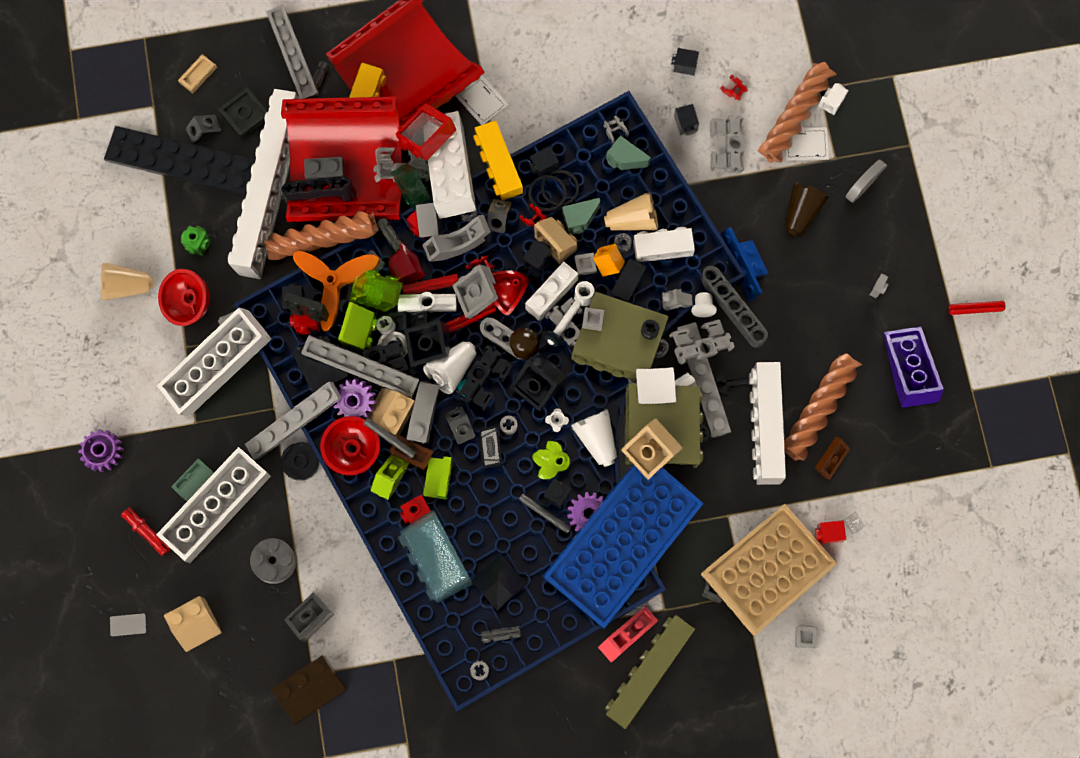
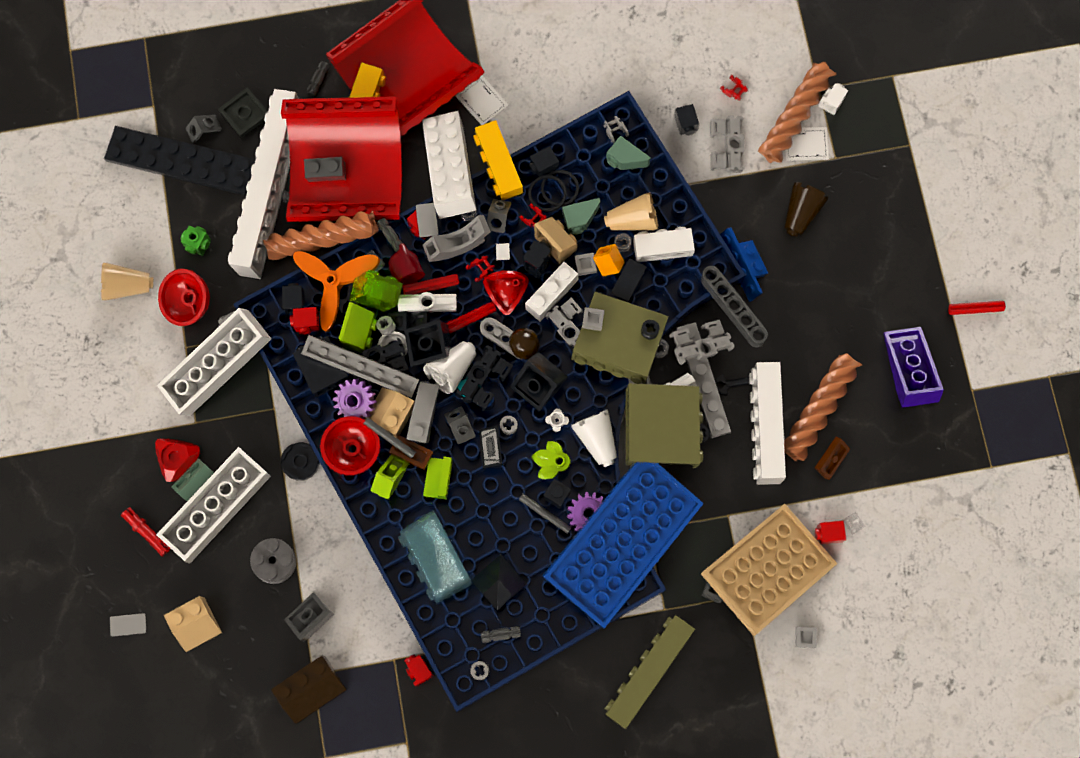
(109, 455): medium lavender gear -> none
(175, 457): none -> red hat
(197, 73): tan tile -> none
(292, 53): light grey plate -> none
(293, 420): light grey plate -> none
(302, 306): pearl dark grey plate -> none
(339, 186): black beam -> none
(386, 167): light grey piece -> none
(410, 185): clear green brick -> none
(414, 509): red brick -> none
(418, 669): none -> red brick
(425, 132): red window -> none
(476, 290): light grey plate -> none
(502, 251): none -> white sticker
(553, 338): white piece -> none
(628, 634): coral slope -> none
(651, 448): tan slope -> none
(656, 386): white sticker -> none
(675, 299): light grey piece -> none
(685, 61): black brick -> none
(703, 305): white piece -> none
(865, 181): light grey piece -> none
(880, 286): light grey plate -> none

